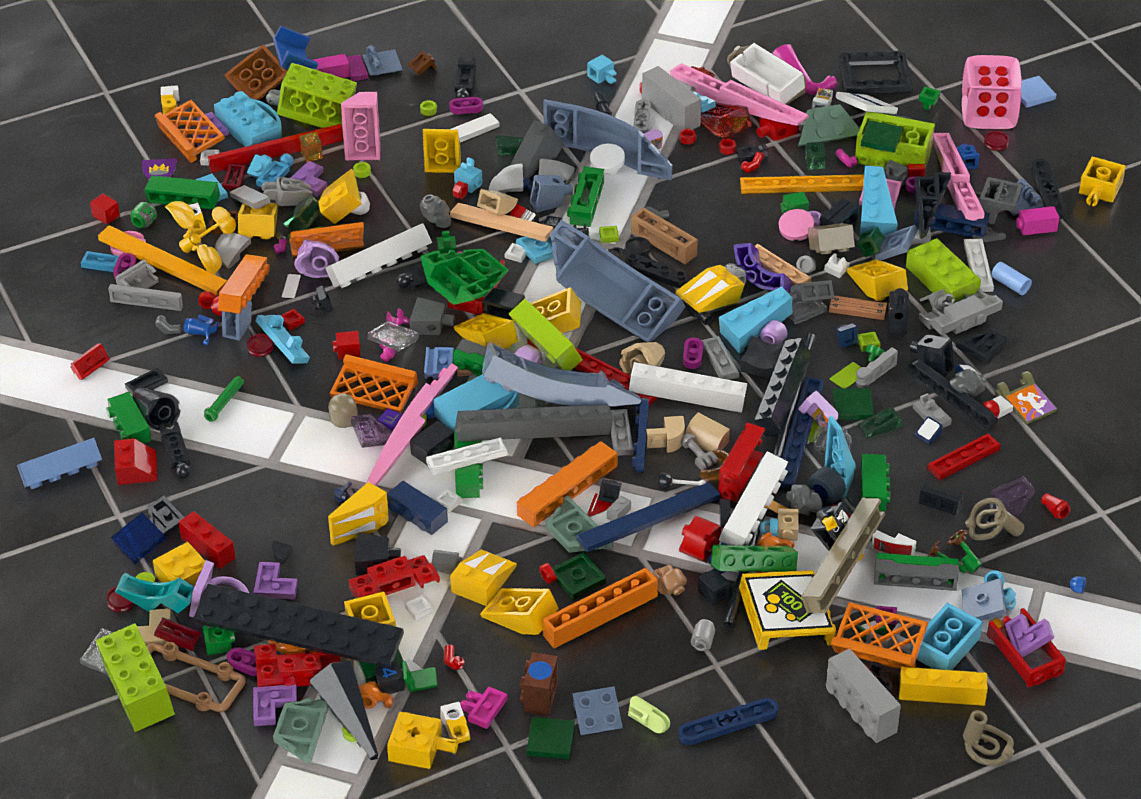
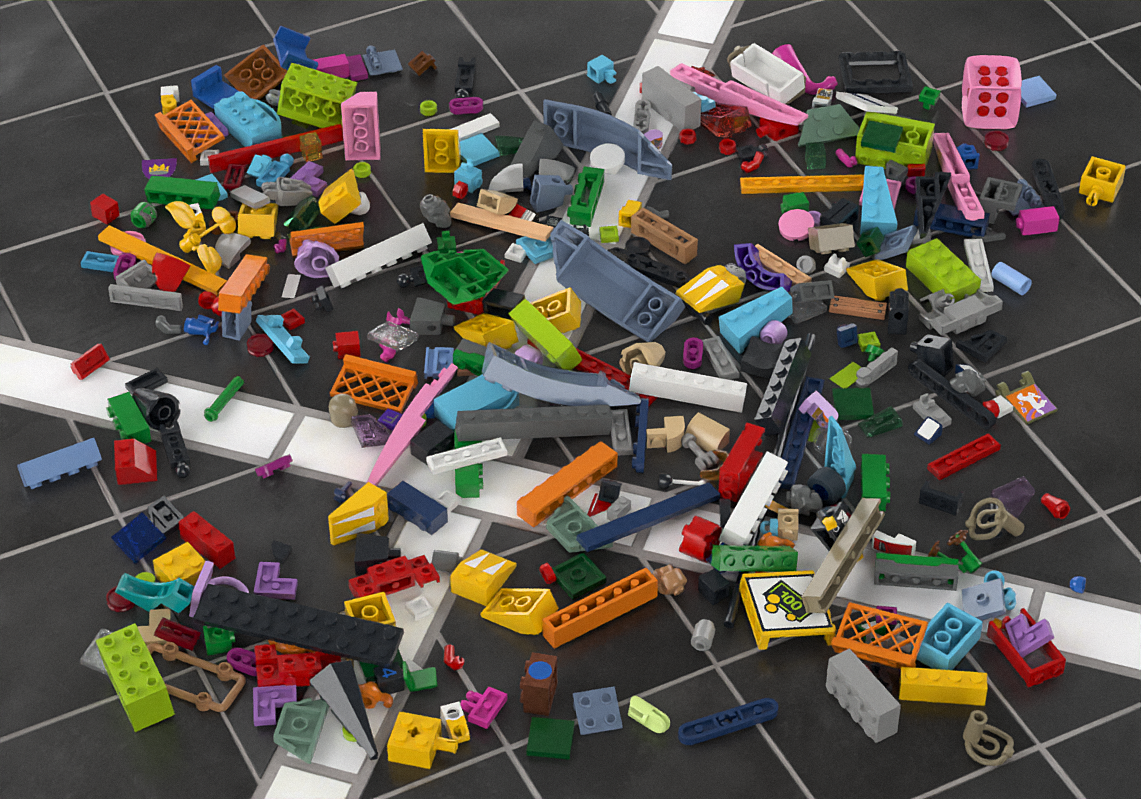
(168, 271): none -> red brick
(210, 88): none -> blue bracket
(267, 469): none -> magenta plate
(478, 149): none -> medium azure tile
(627, 211): none -> yellow brick

